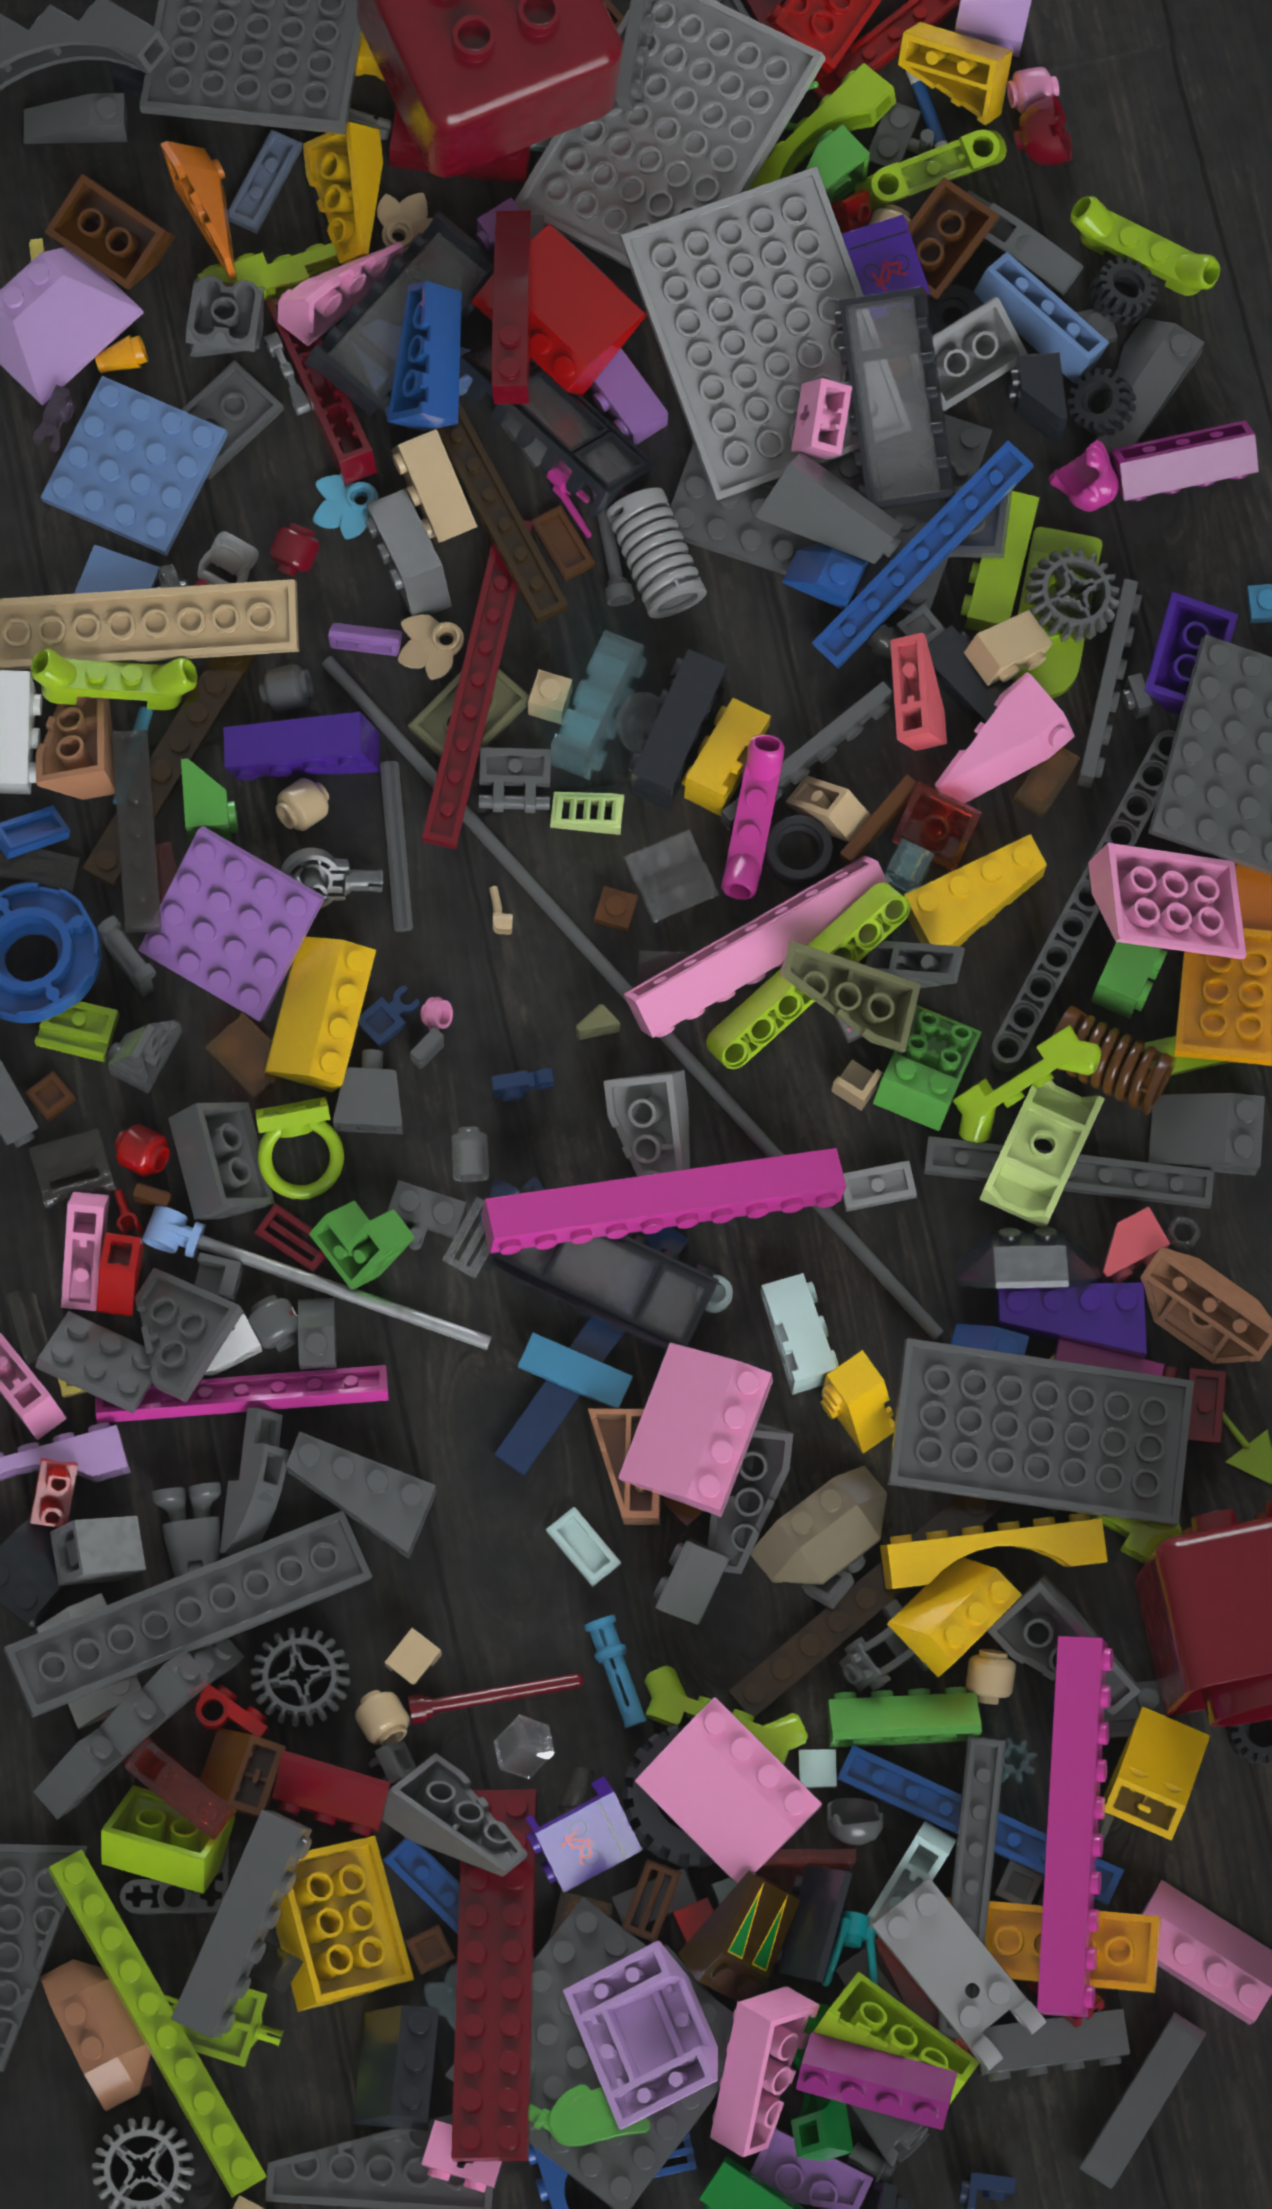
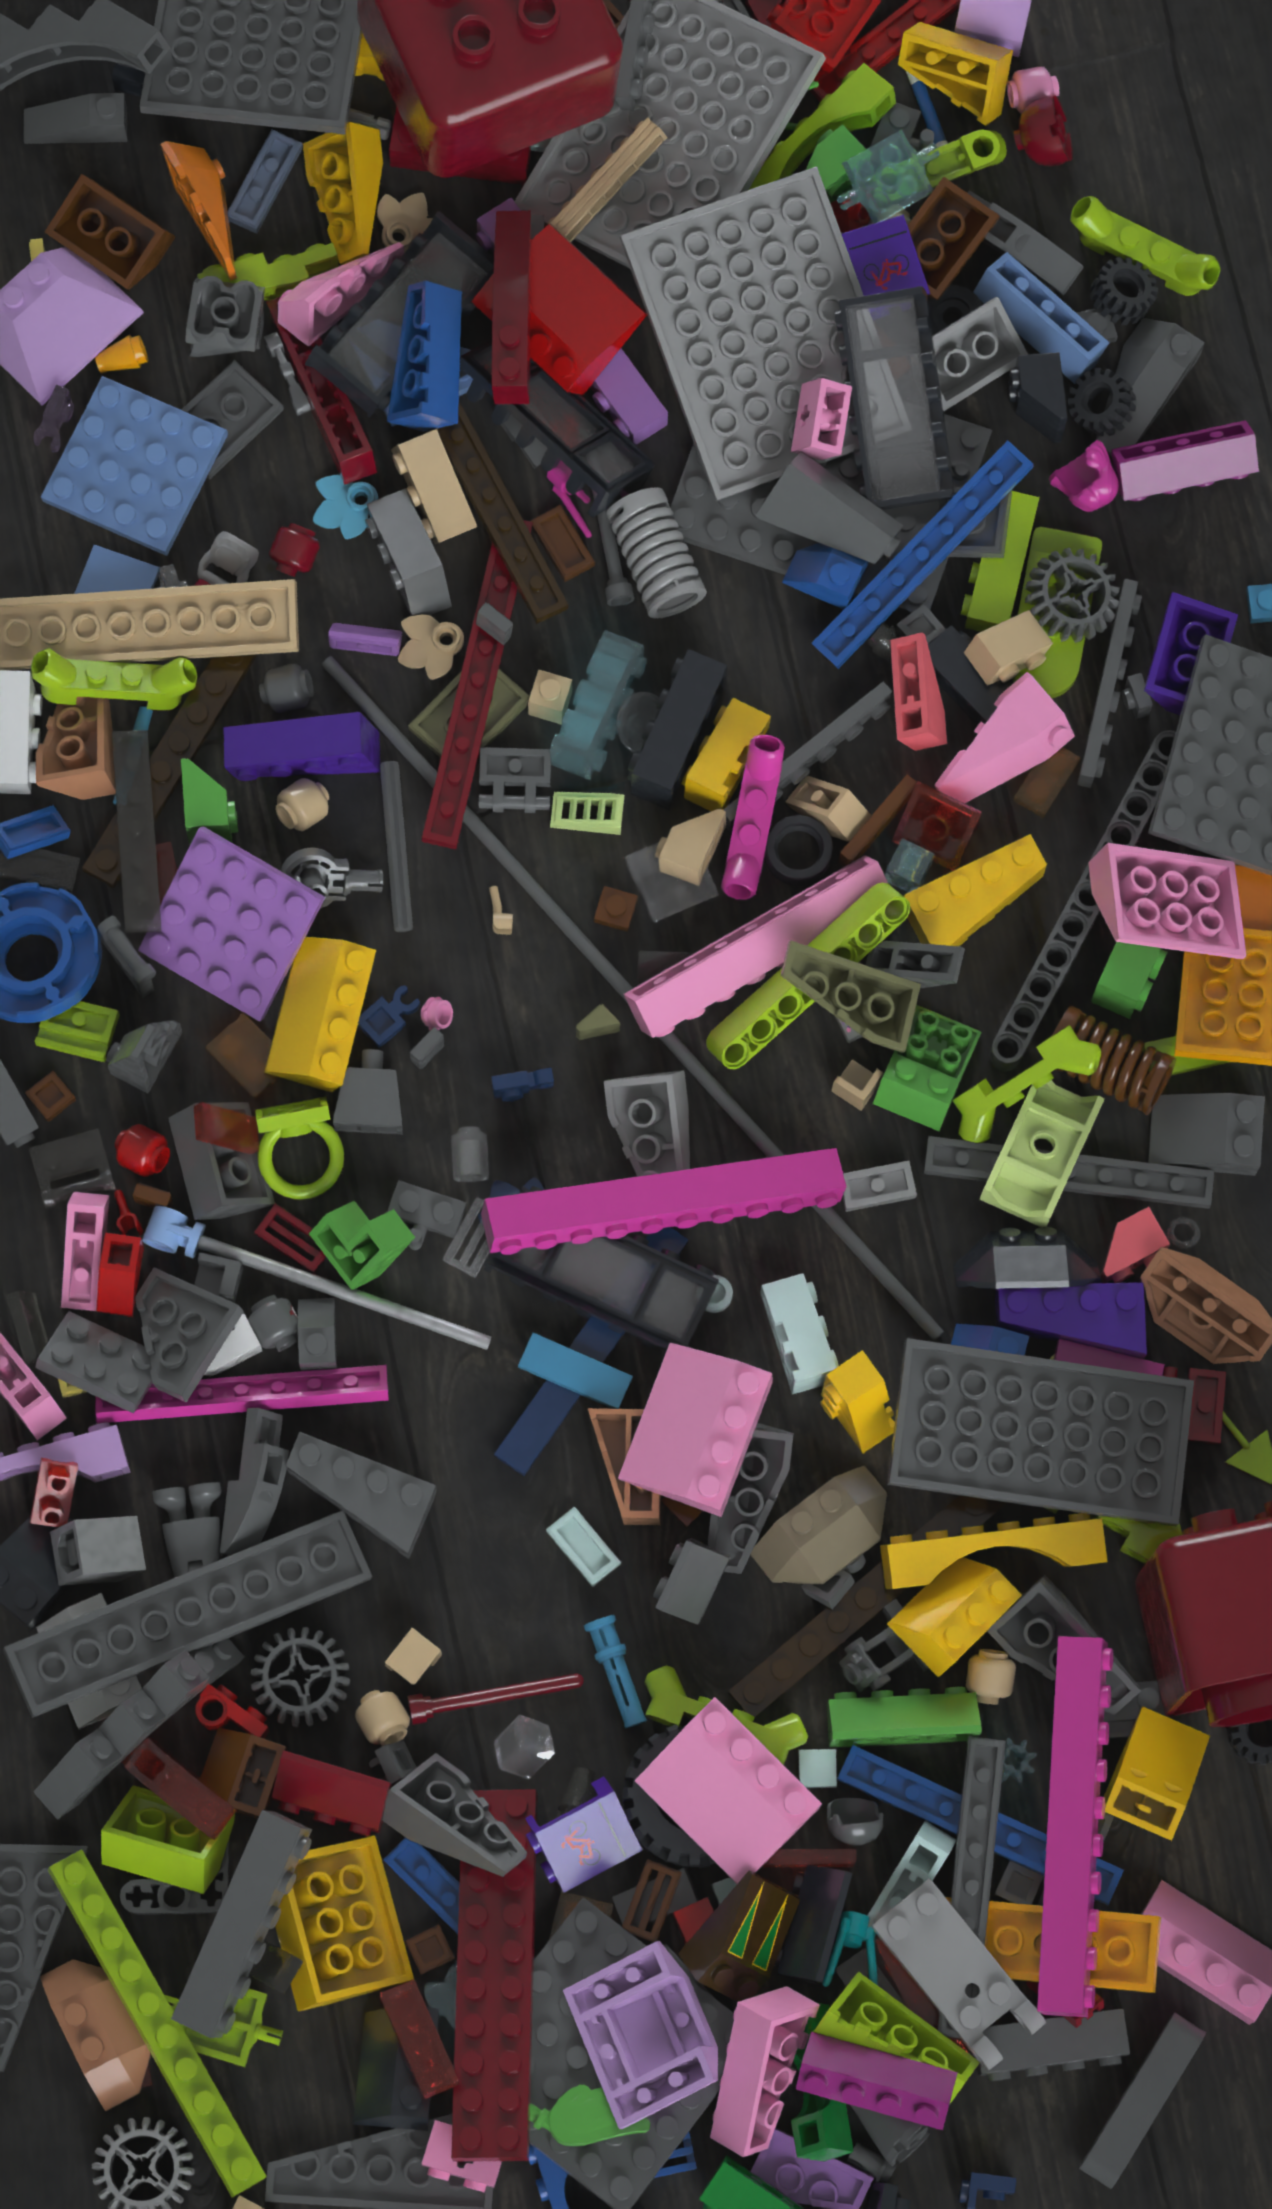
(226, 1128): none -> clear red tile
(419, 2039): none -> clear red plate
(494, 623): none -> dark grey tile
(608, 179): none -> tan piece
(691, 846): none -> tan slope
(888, 176): none -> clear light blue plate

